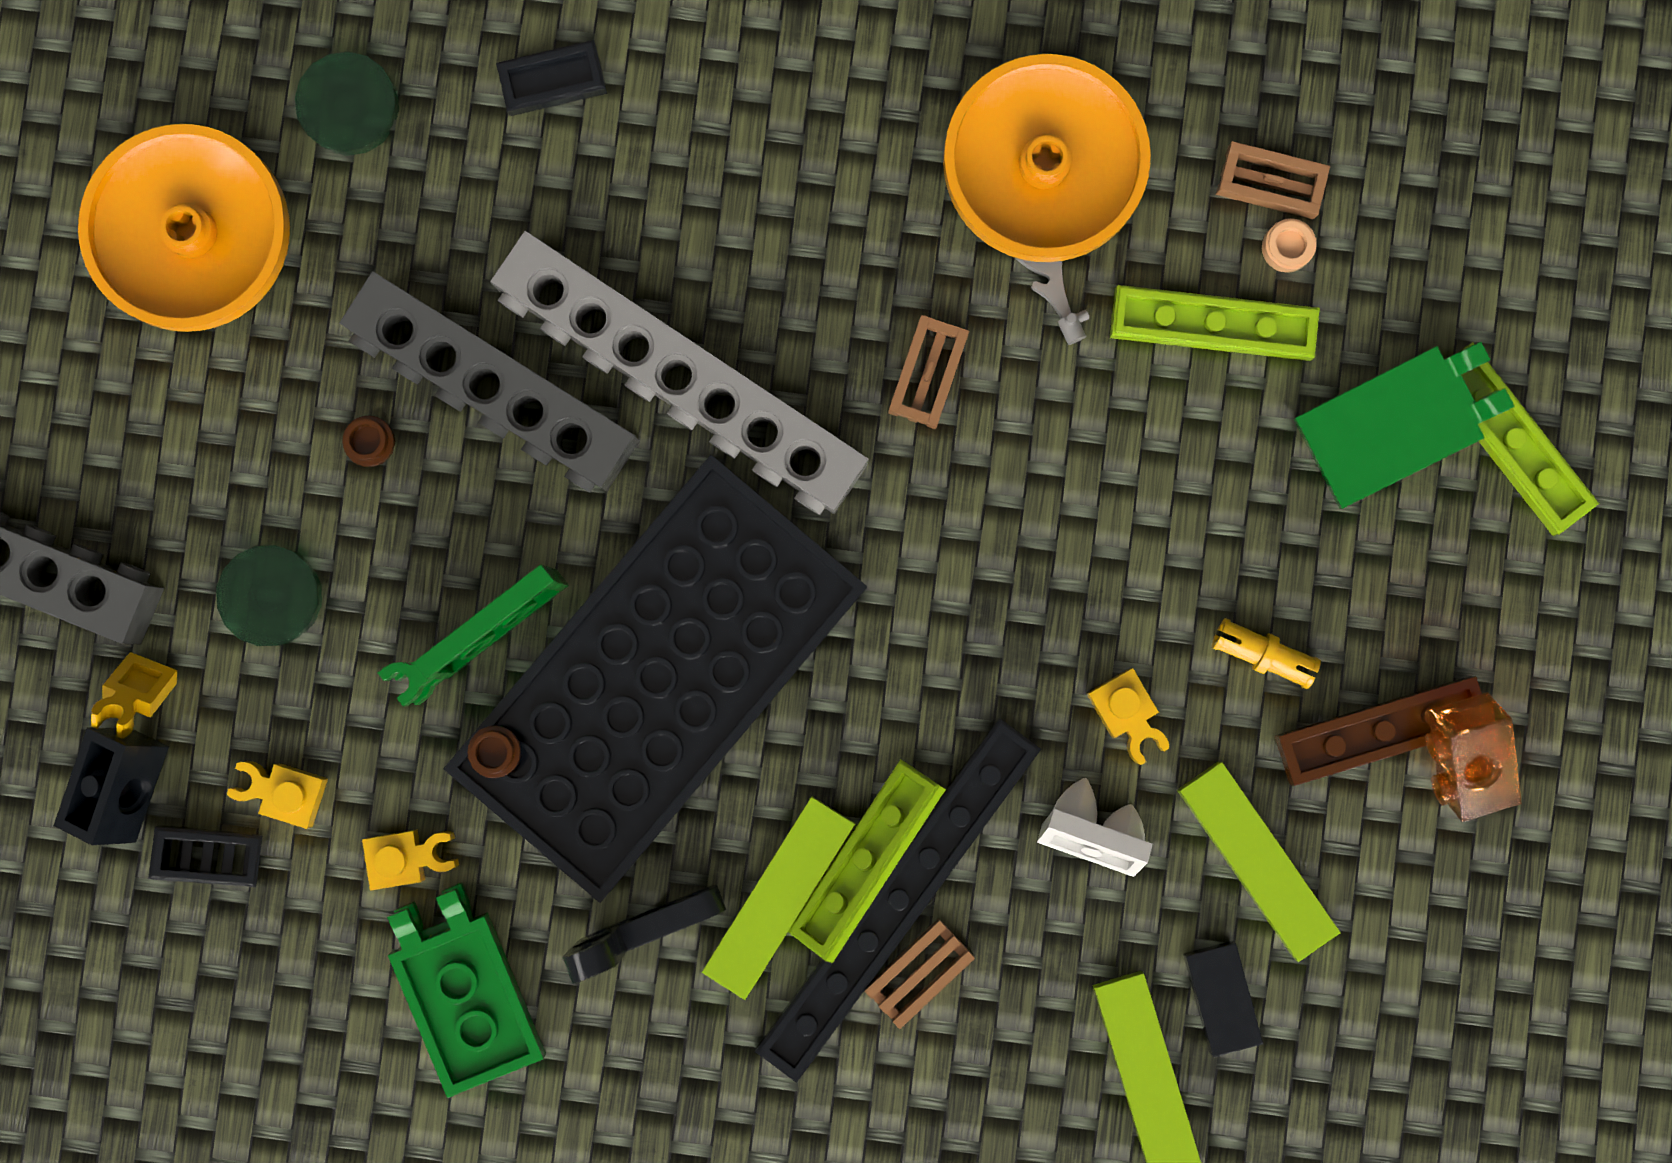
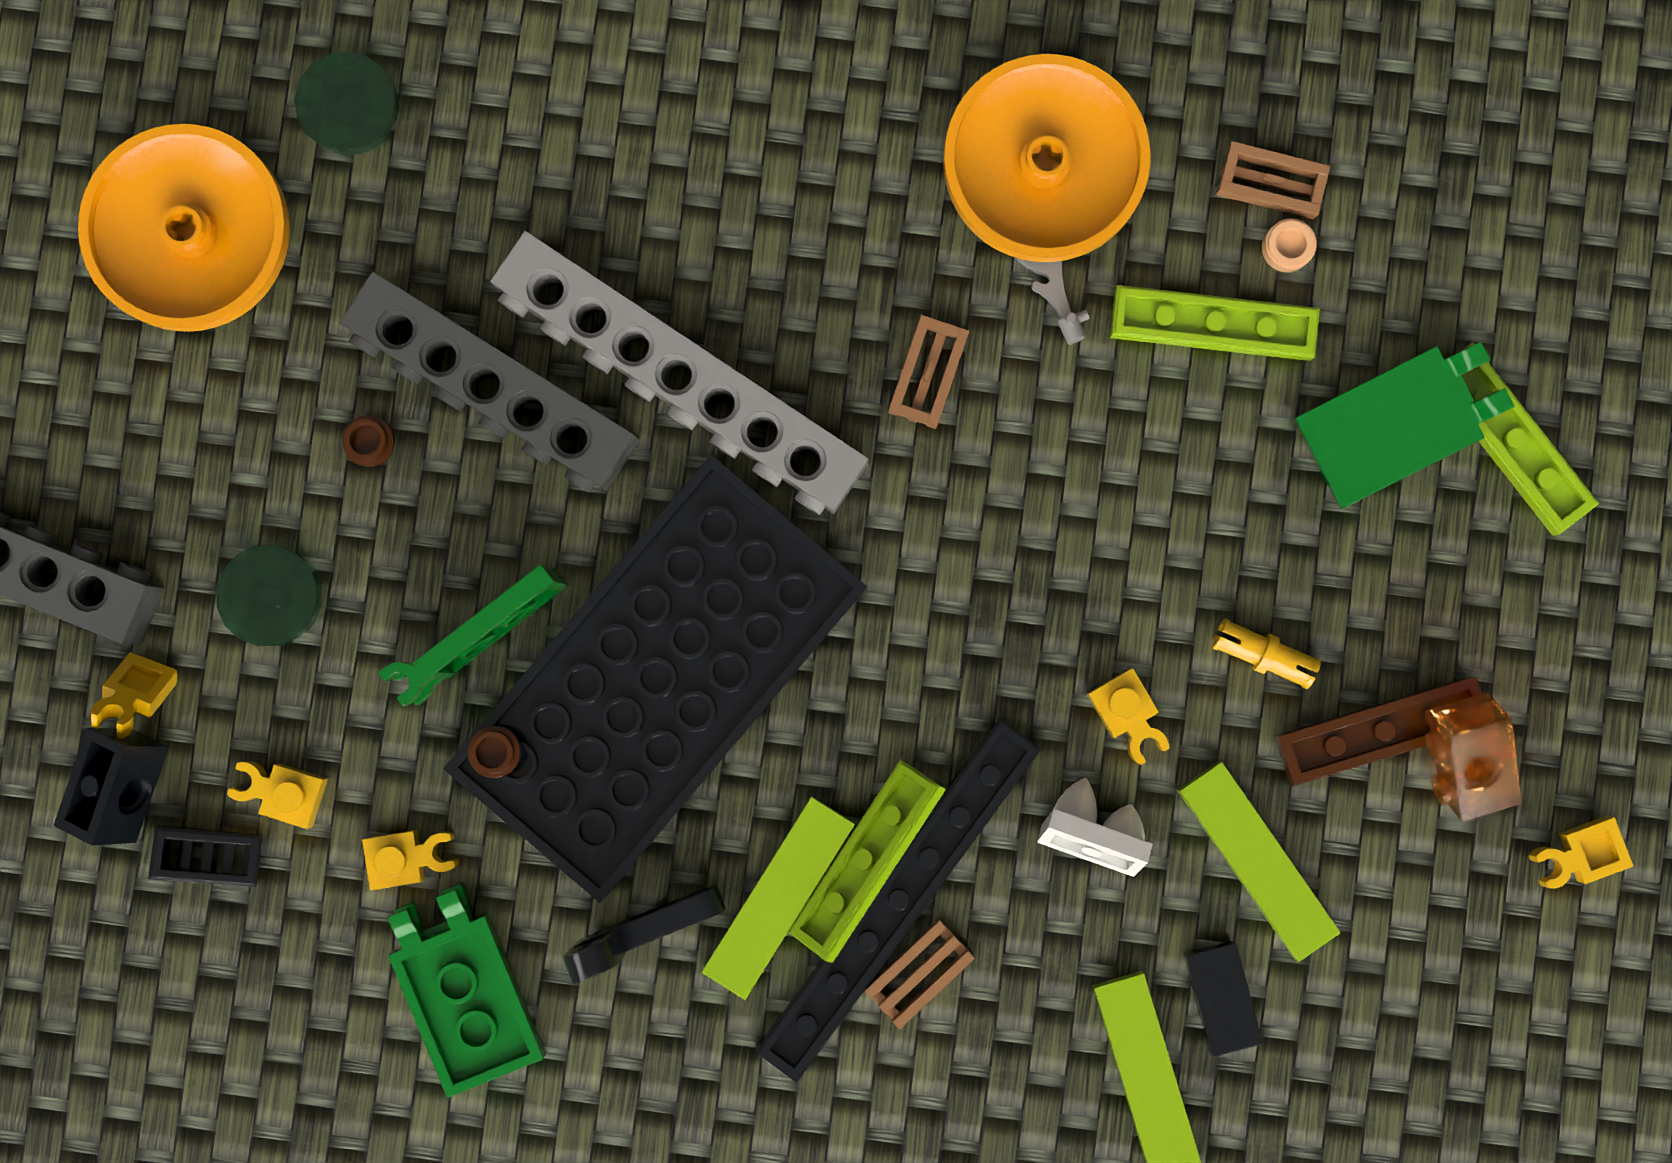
(551, 78): black tile -> none
(1588, 851): none -> yellow plate

